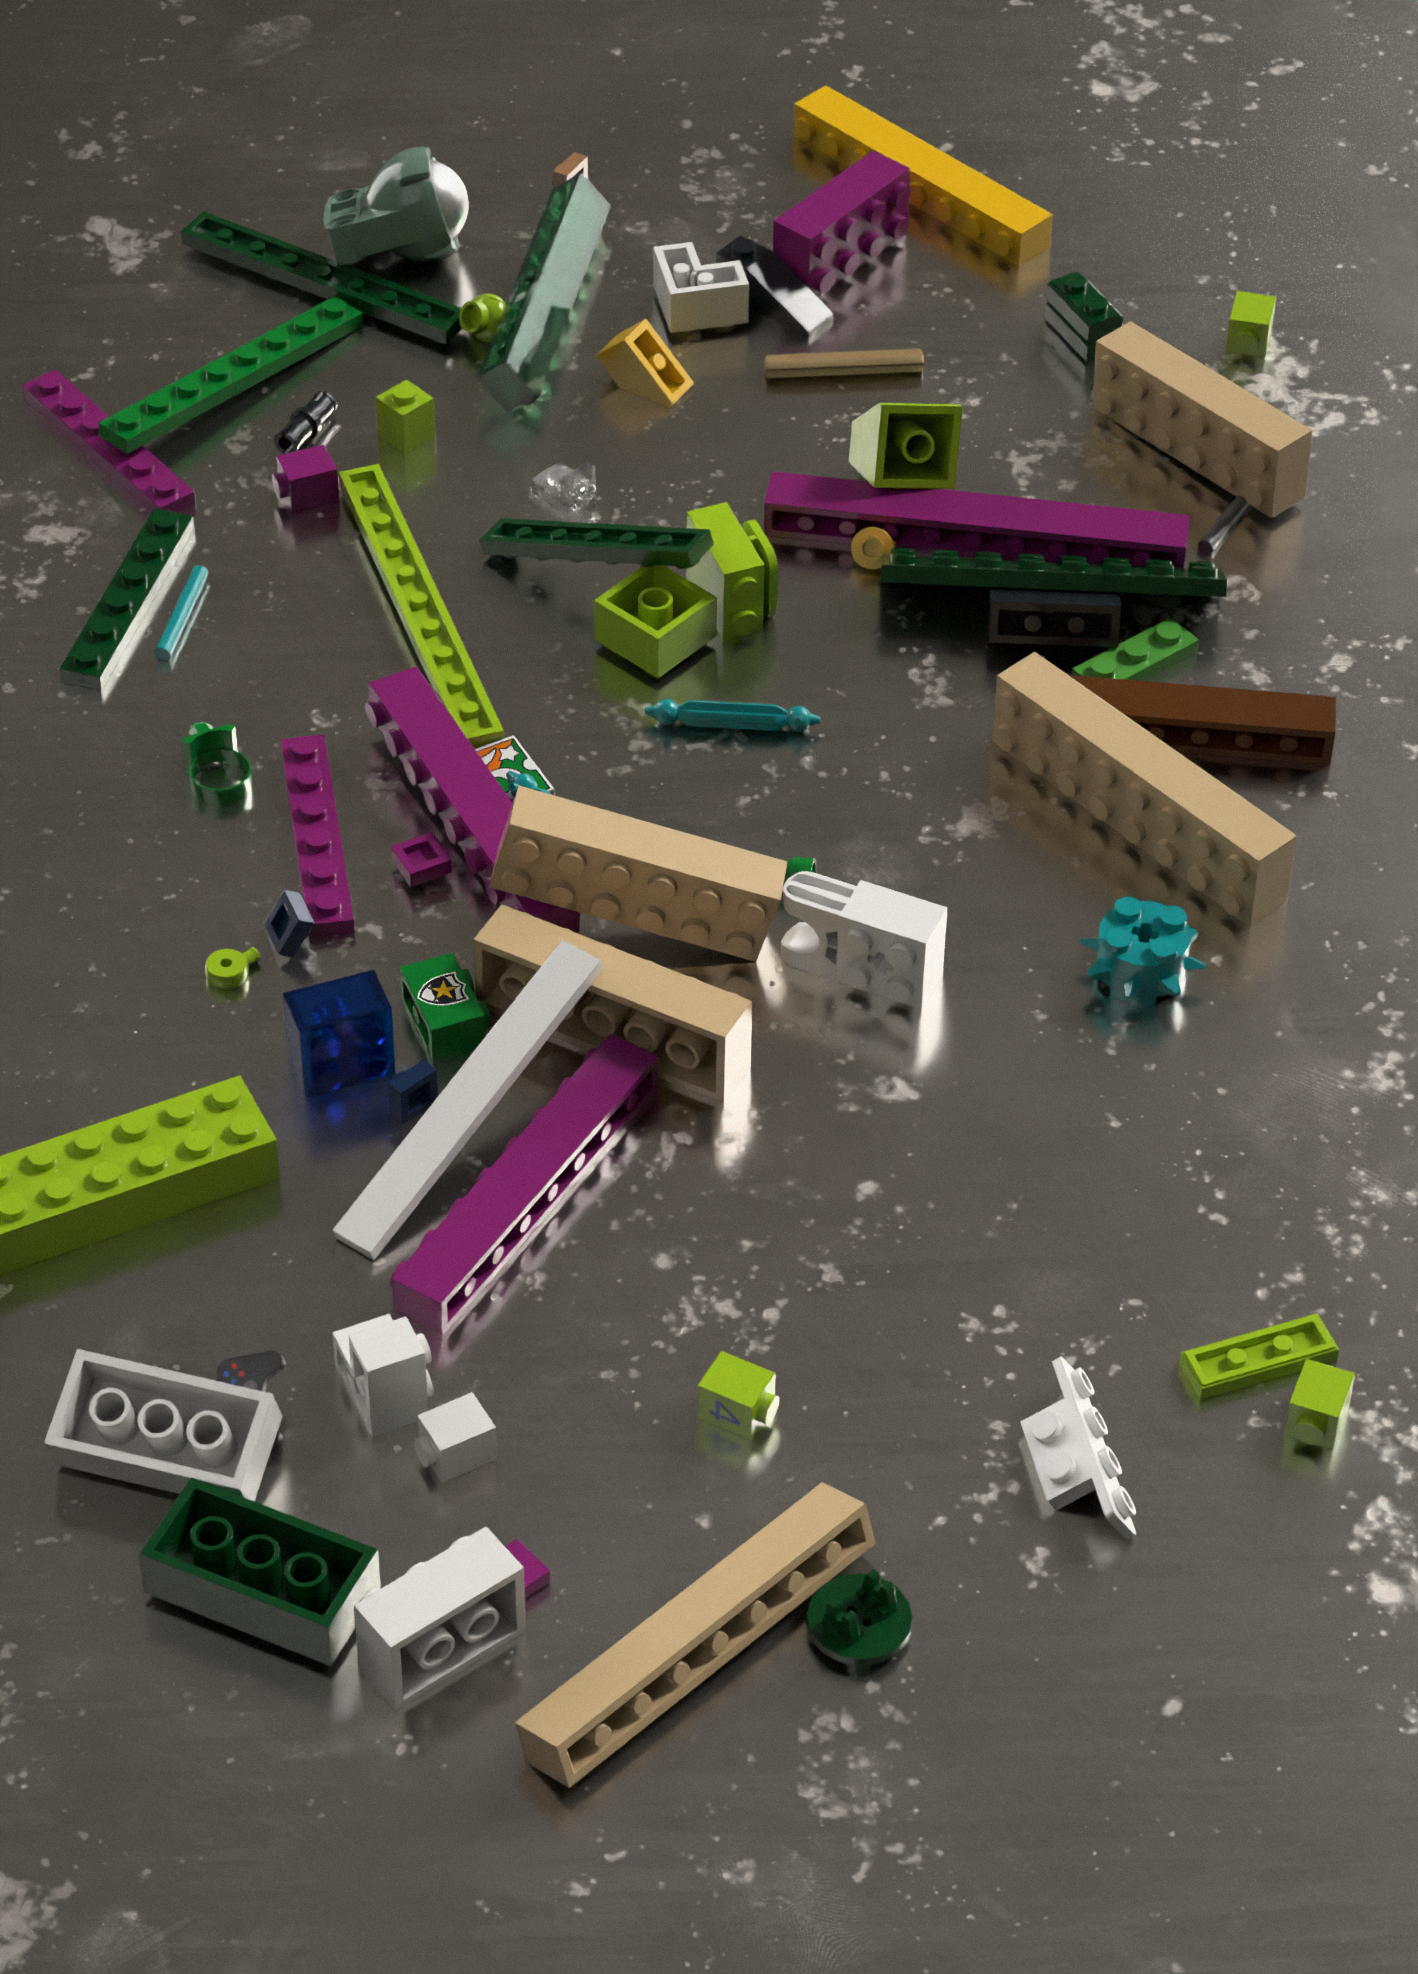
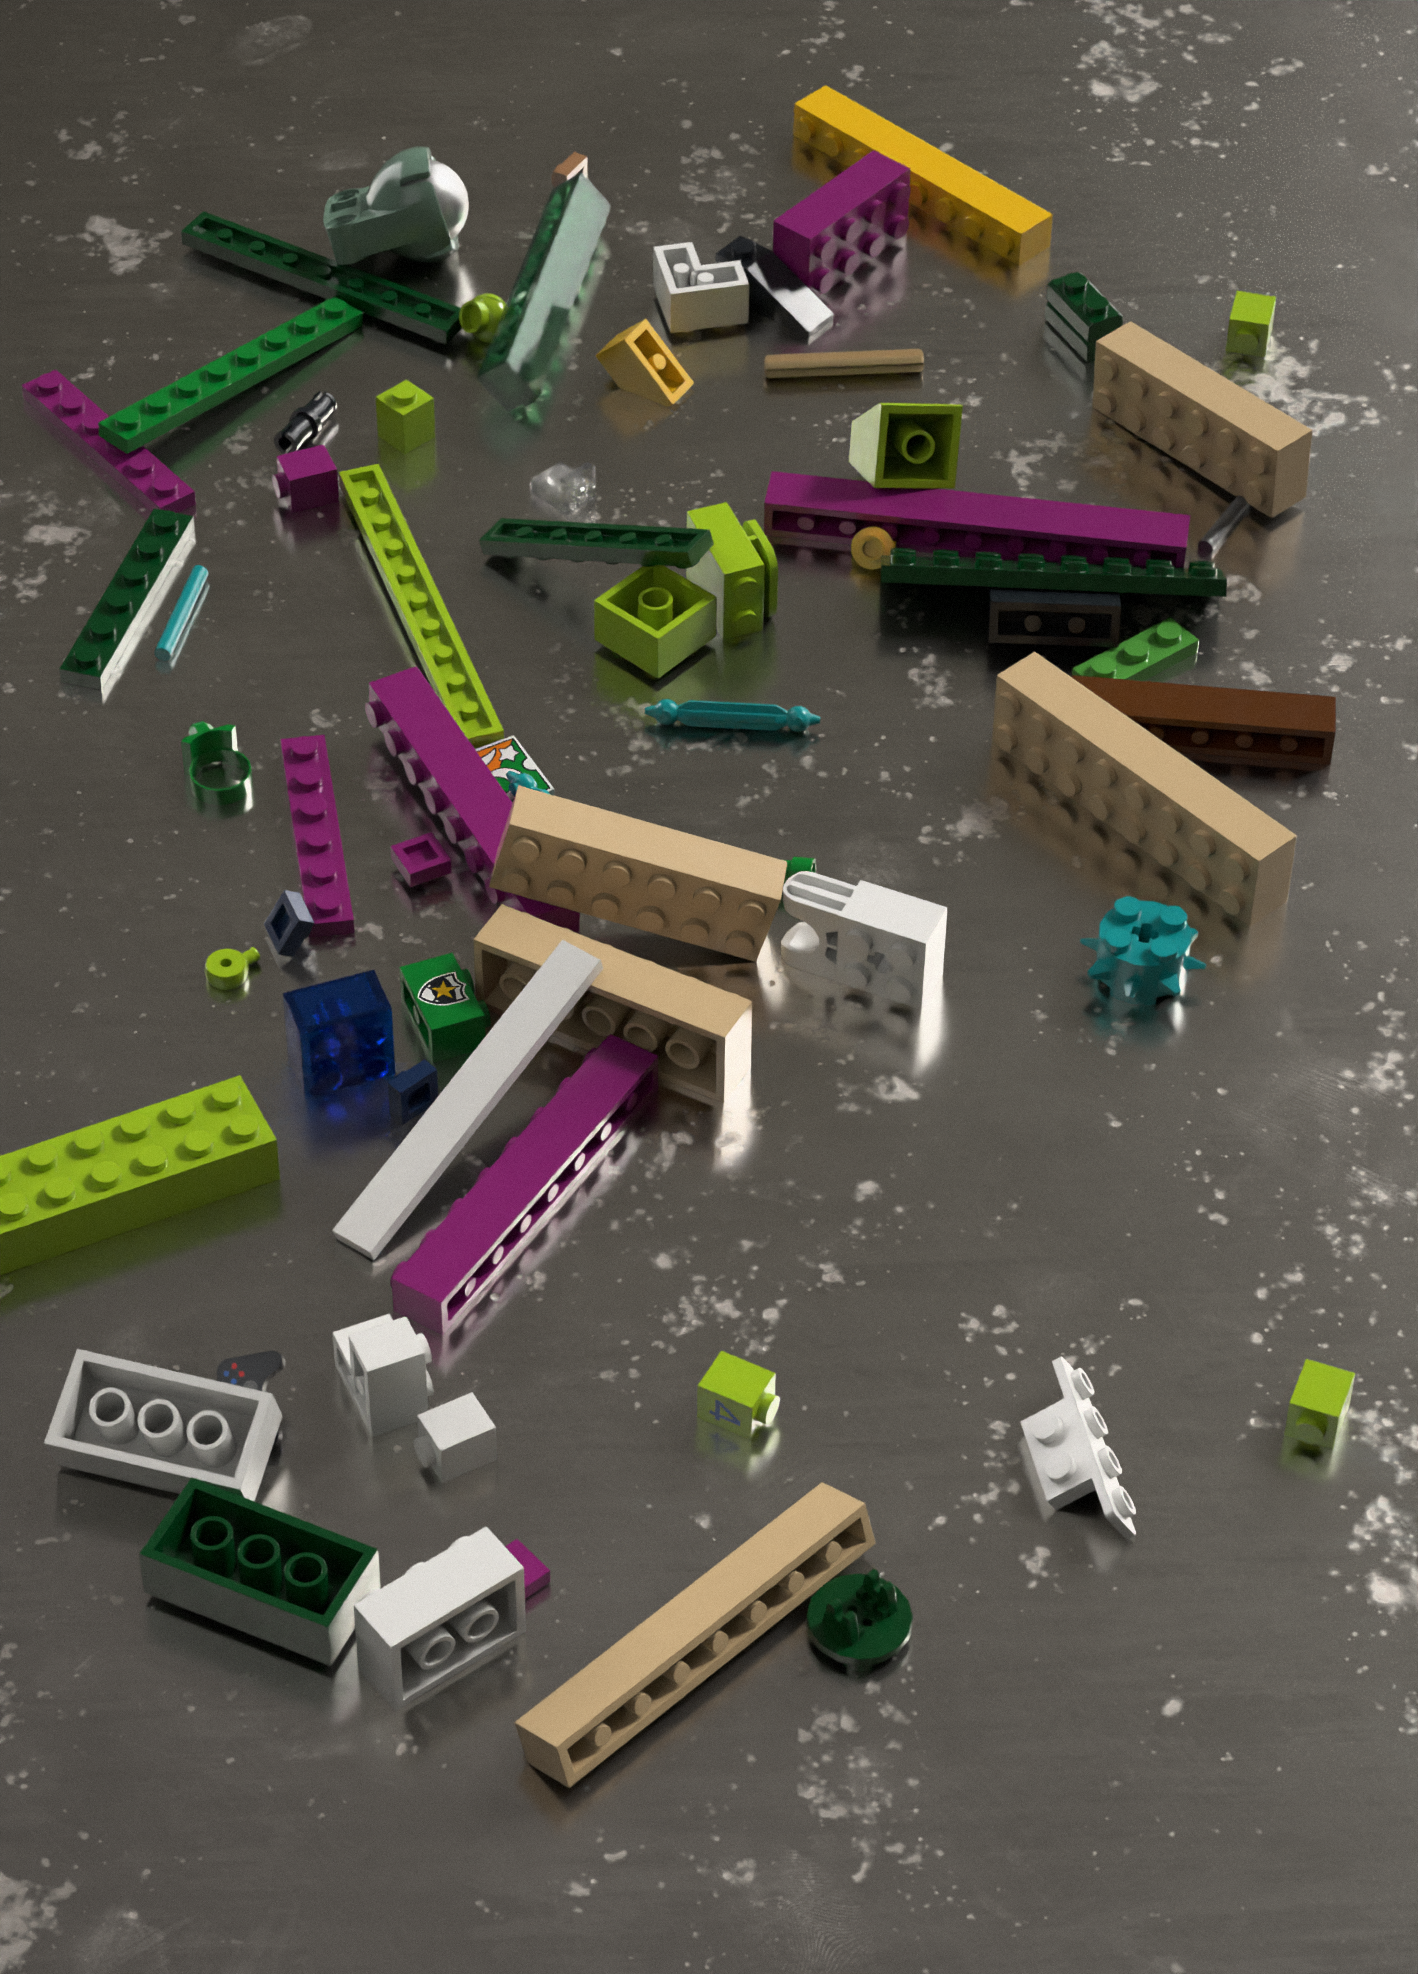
(1258, 1356): lime tile -> none

